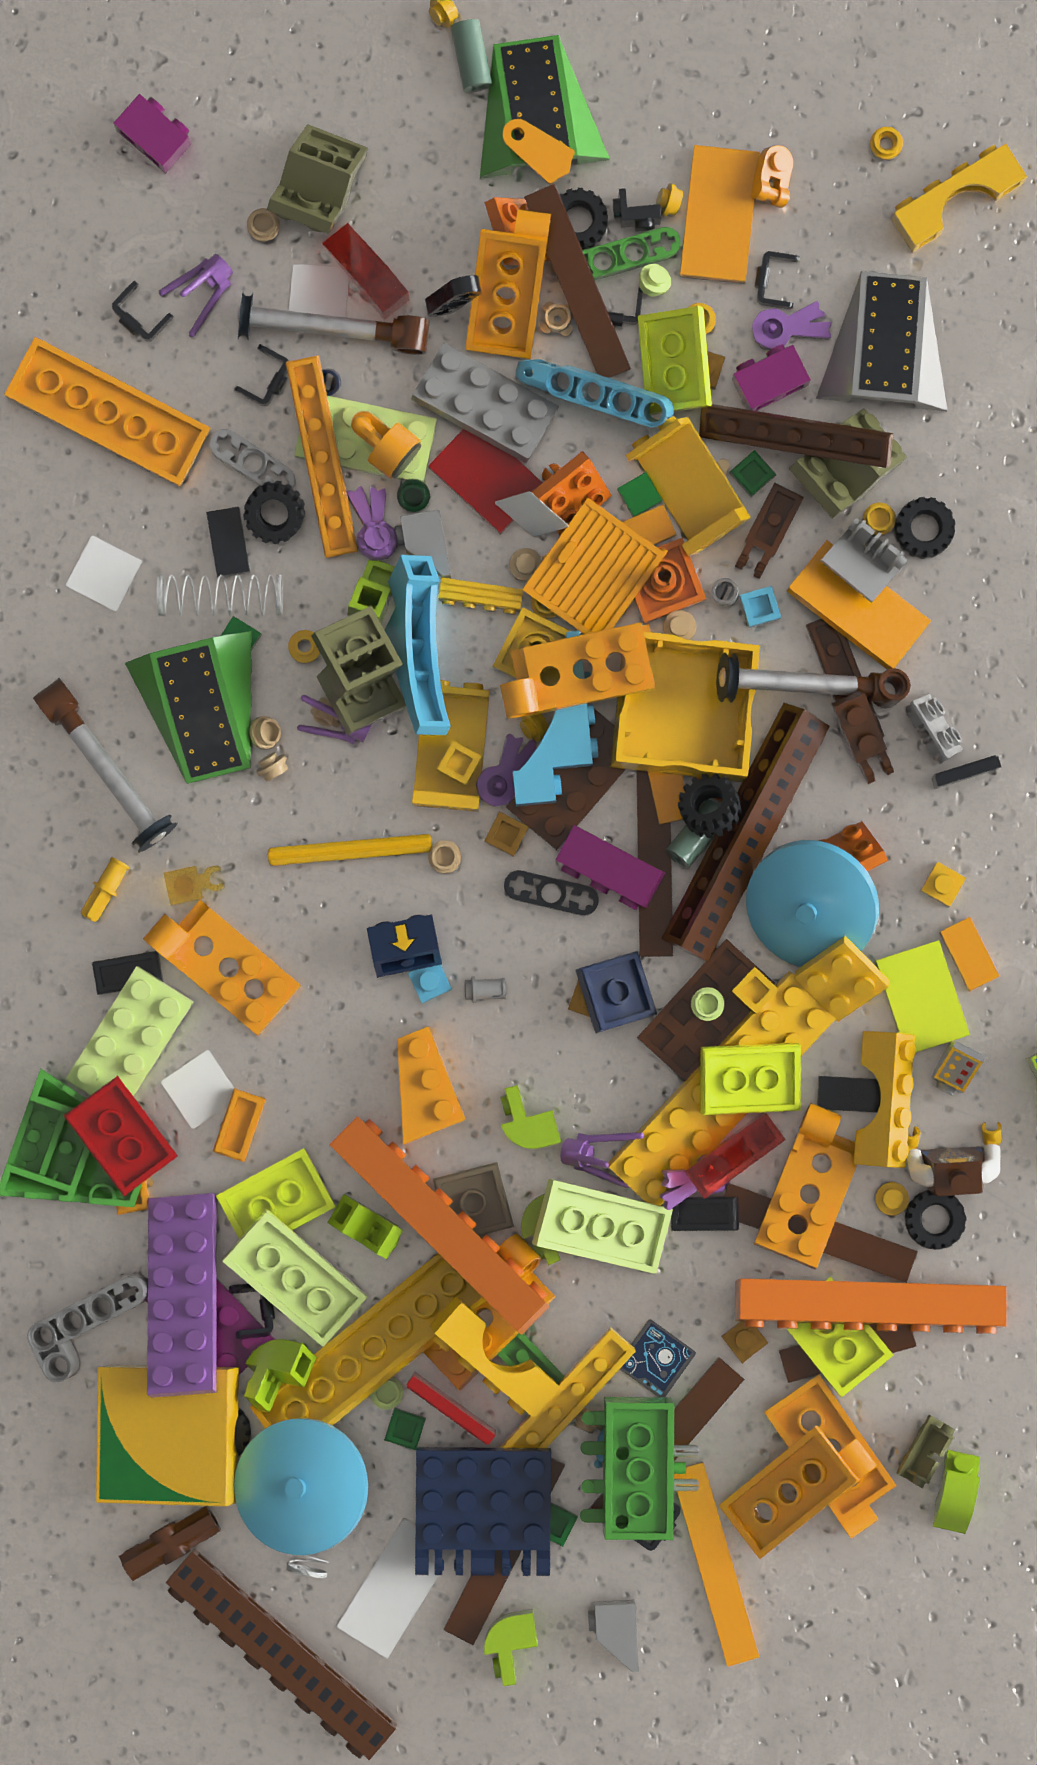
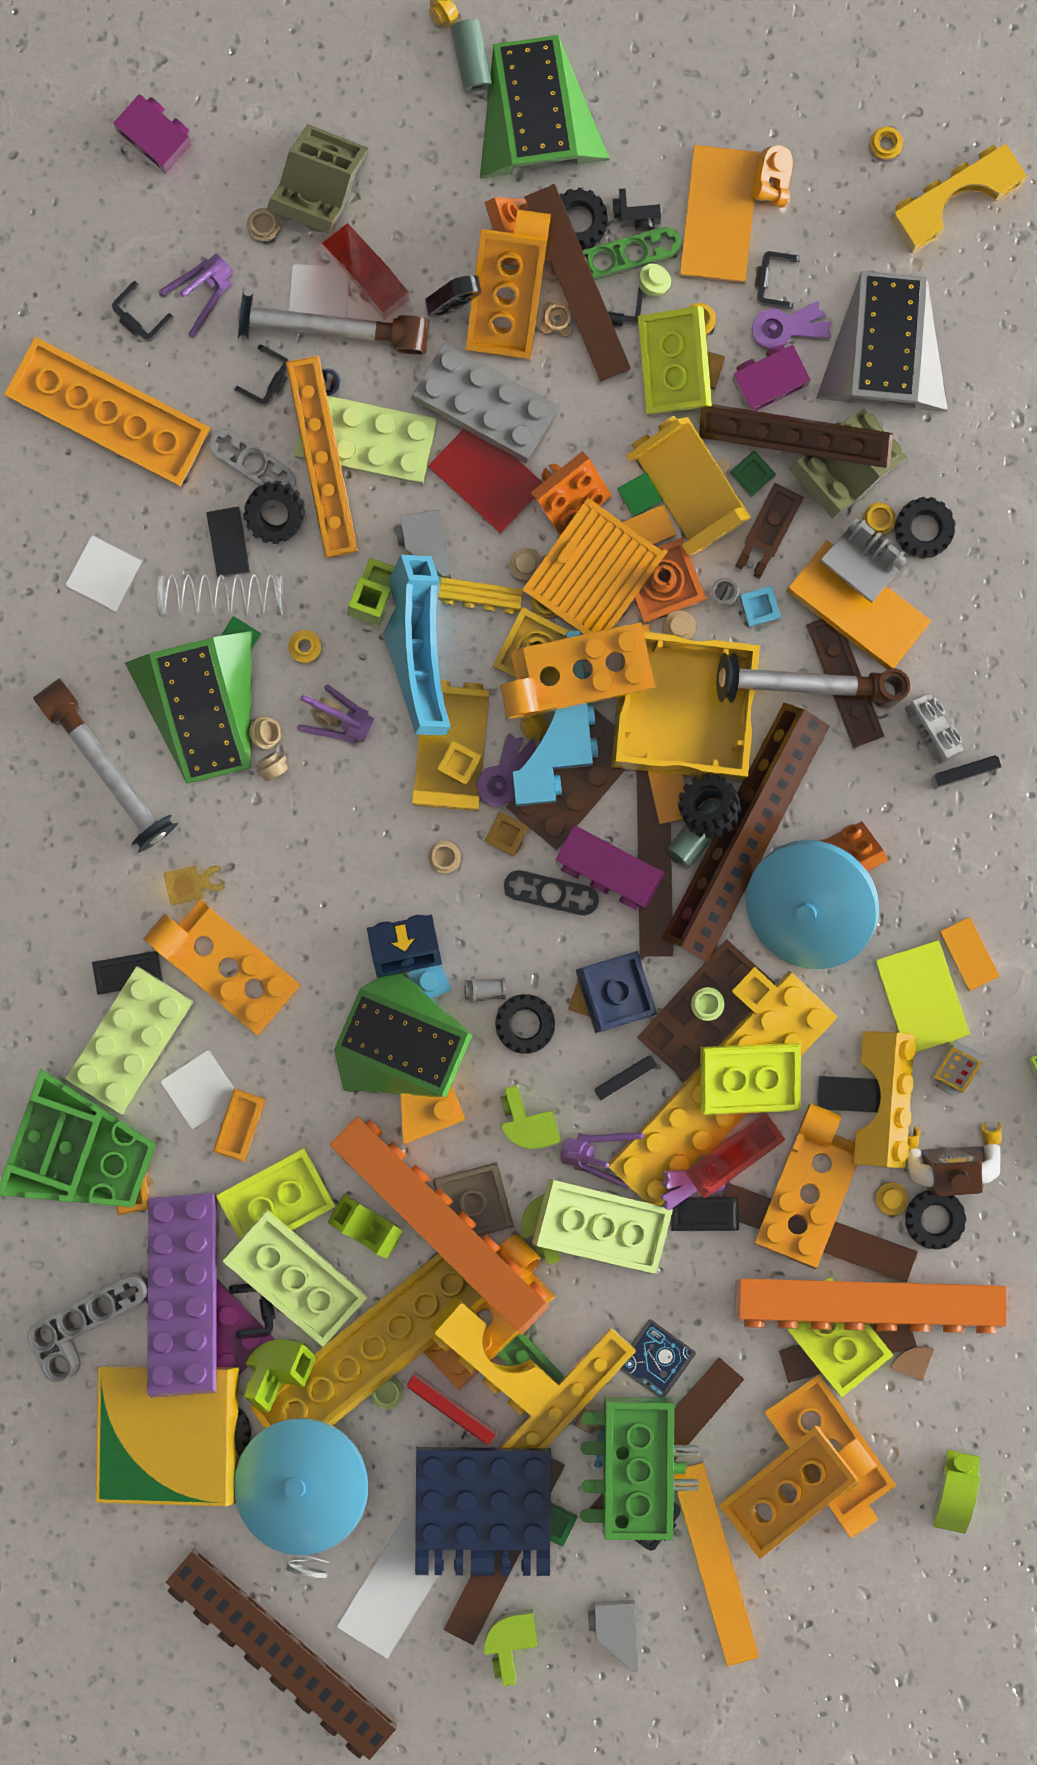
(104, 889): yellow axle -> none
(120, 1135): red tile -> none
(169, 1543): reddish brown piece -> none
(349, 849): yellow axle -> none
(359, 670): olive bracket -> none
(376, 538): medium lavender piece -> none
(392, 447): light orange piece -> none
(399, 1041): none -> wedge
(405, 1428): green tile -> none
(413, 495): dark green plate -> none
(531, 514): white sticker -> none
(539, 150): light orange piece -> none
(545, 378): medium azure piece -> none
(545, 1017): none -> black tyre
(625, 1077): none -> black tile
(669, 199): yellow plate -> none
(744, 1341): pearl gold plate -> none
(841, 978): yellow plate -> none
(862, 733): reddish brown hinge -> none
(913, 1361): none -> medium nougat tile
(932, 1438): olive hinge -> none
(943, 884): yellow plate -> none

